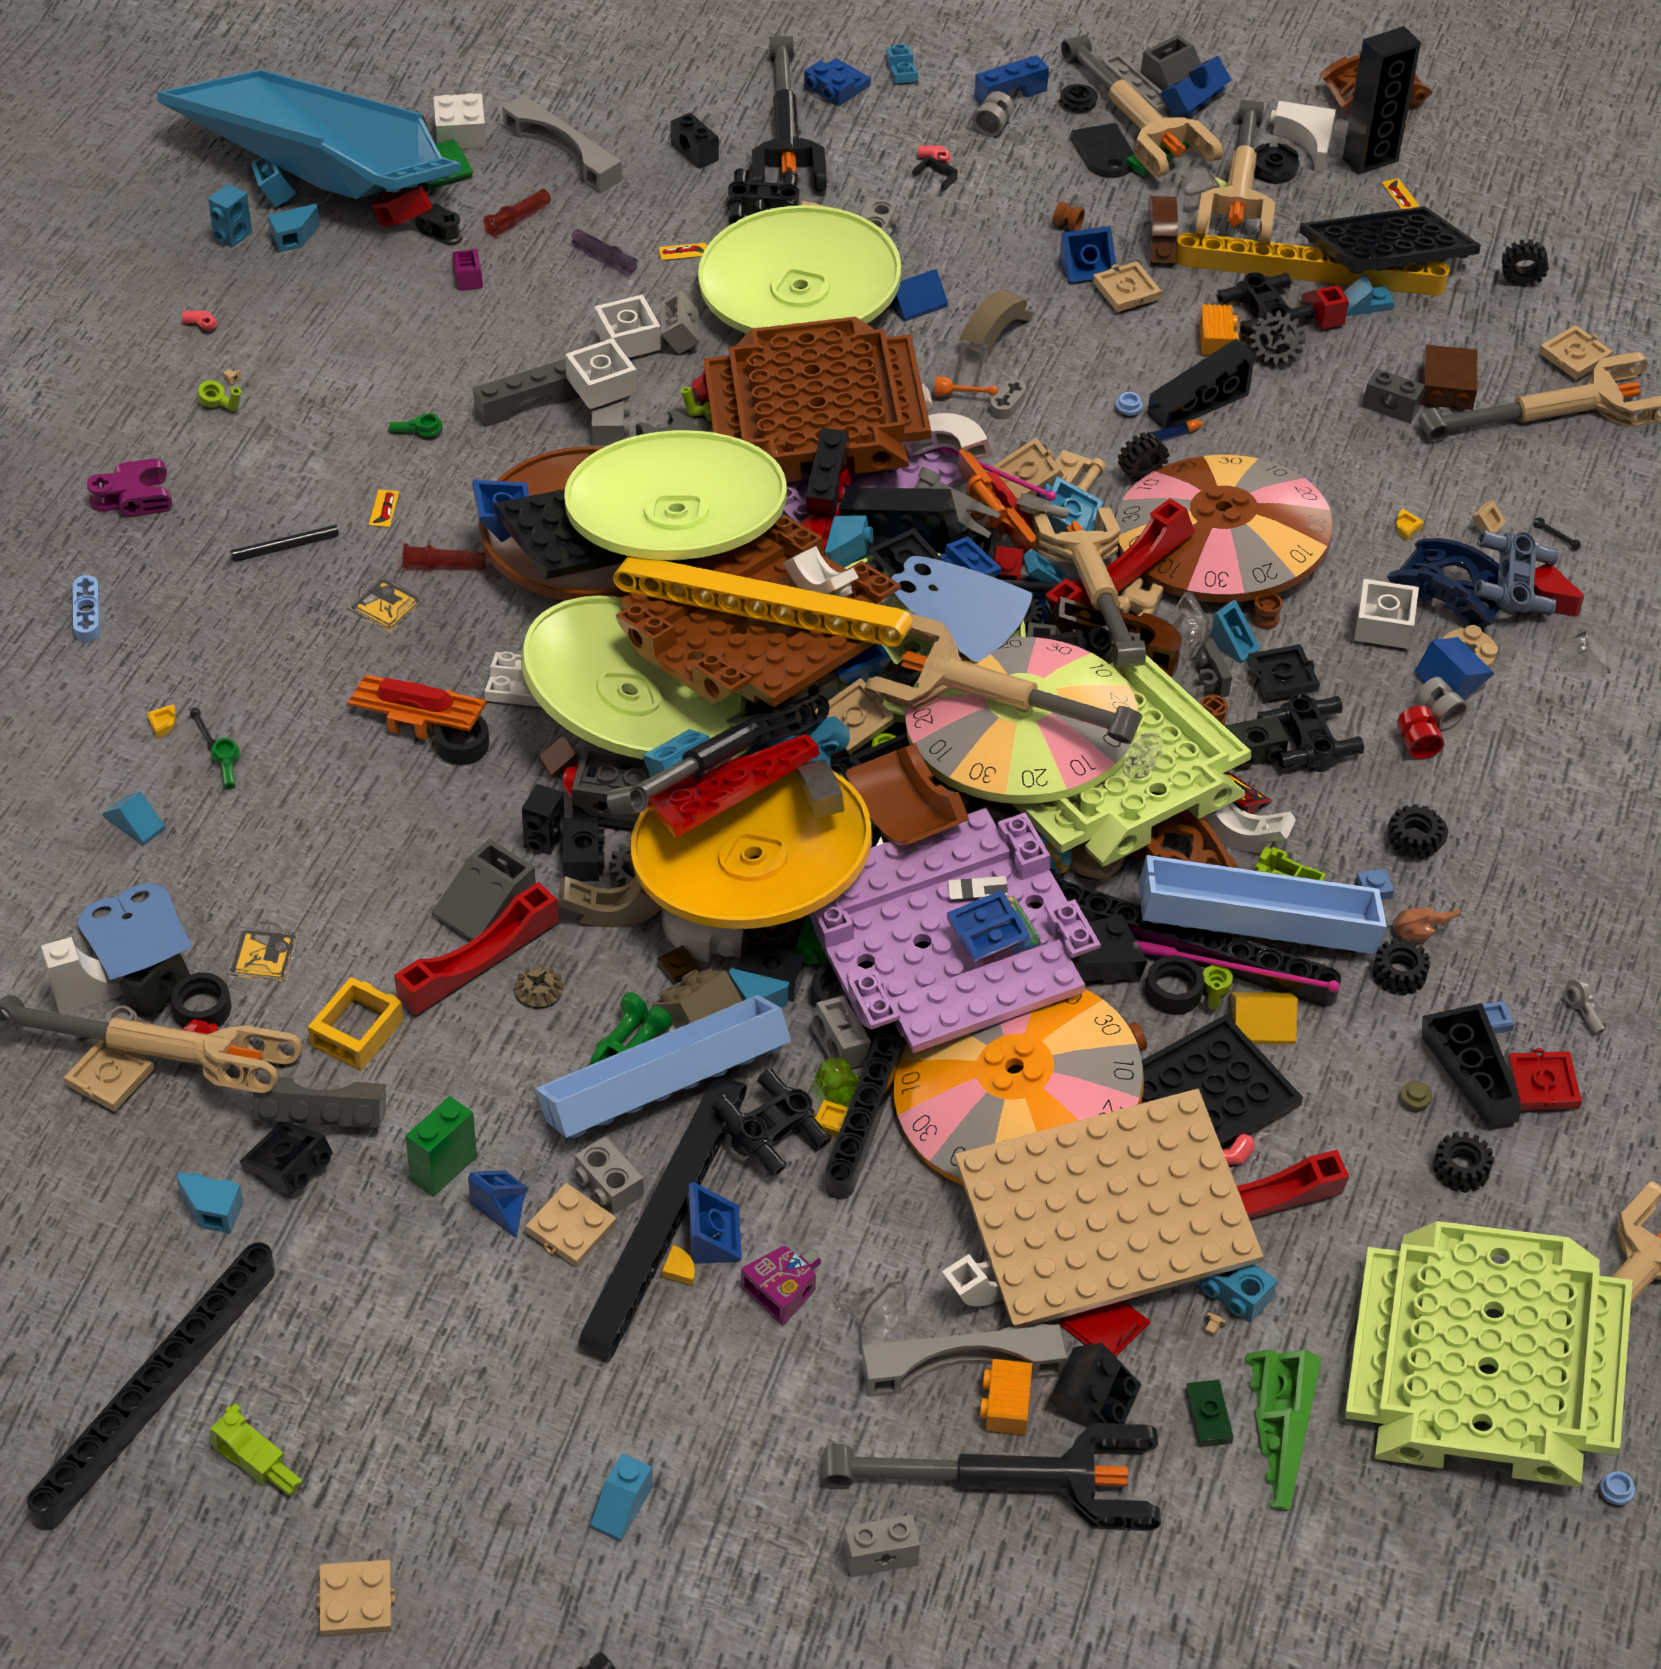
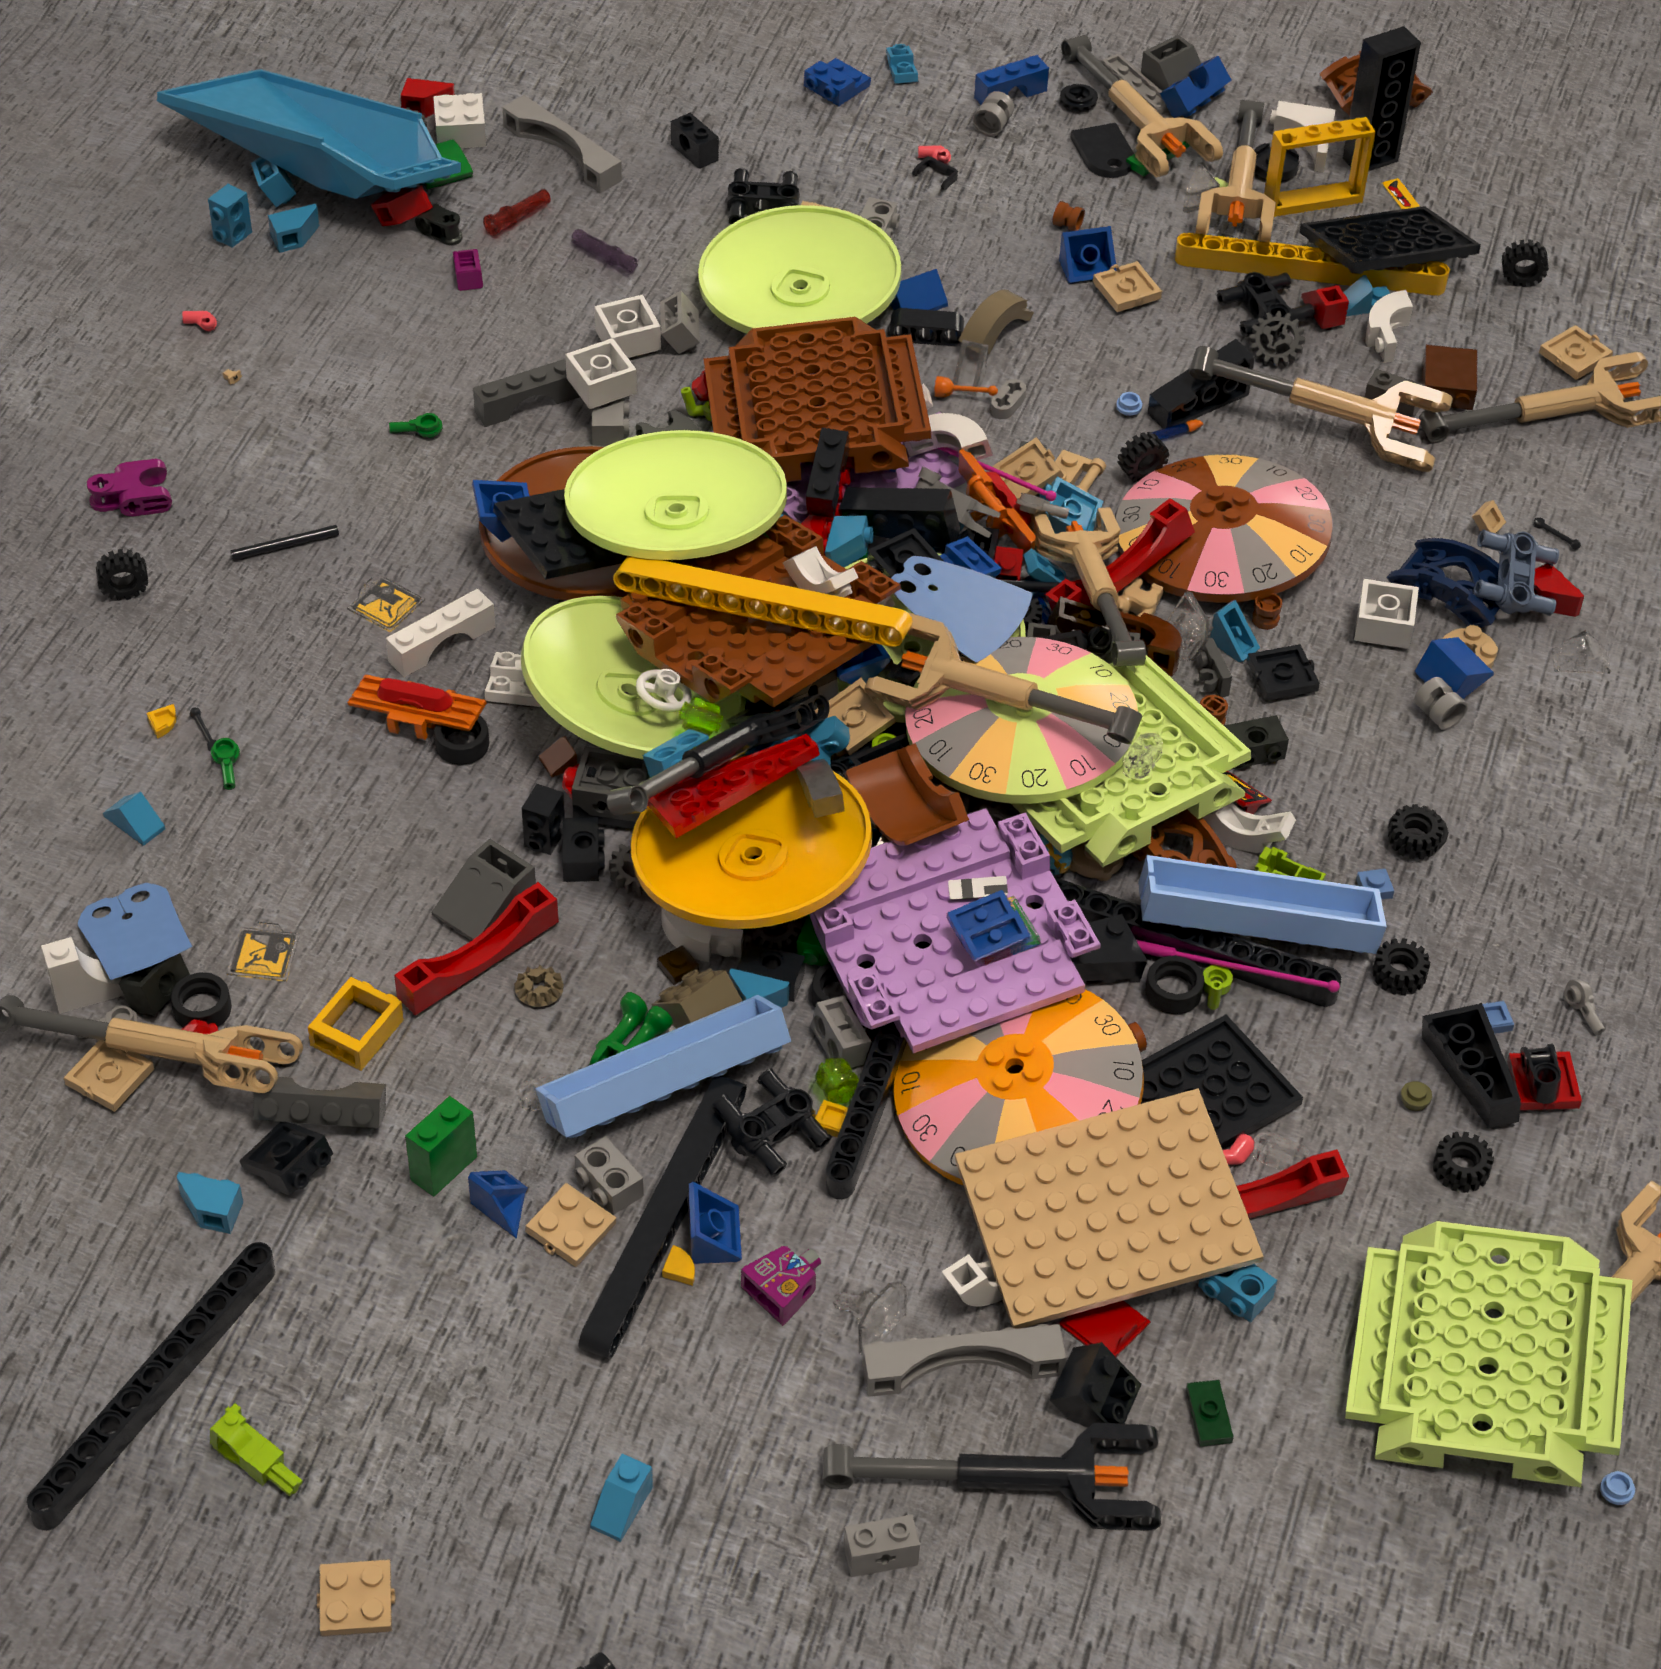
(91, 616): light blue beam -> none
(117, 564): none -> black tyre
(217, 391): lime plate -> none
(384, 508): yellow sticker -> none
(413, 645): none -> white arch
(419, 94): none -> red slope
(431, 557): clear red pin -> none
(607, 907): dark tan arch -> none
(665, 687): none -> white piece
(682, 251): yellow sticker -> none
(701, 716): none -> clear neon green piece
(787, 148): black piece -> none
(927, 326): none -> black beam
(1008, 1396): light orange brick -> none
(1164, 229): reddish brown arch -> none
(1214, 1323): tan piece -> none
(1217, 327): light orange brick -> none
(1266, 1016): yellow slope -> none
(1285, 1398): bright green wedge -> none
(1311, 734): black piece -> none
(1325, 195): none -> yellow window
(1376, 414): none -> tan piece
(1385, 315): none -> white arch
(1408, 524): yellow tile -> none
(1416, 922): nougat piece -> none
(1420, 732): red wheel -> none
(1542, 1072): none -> black piece

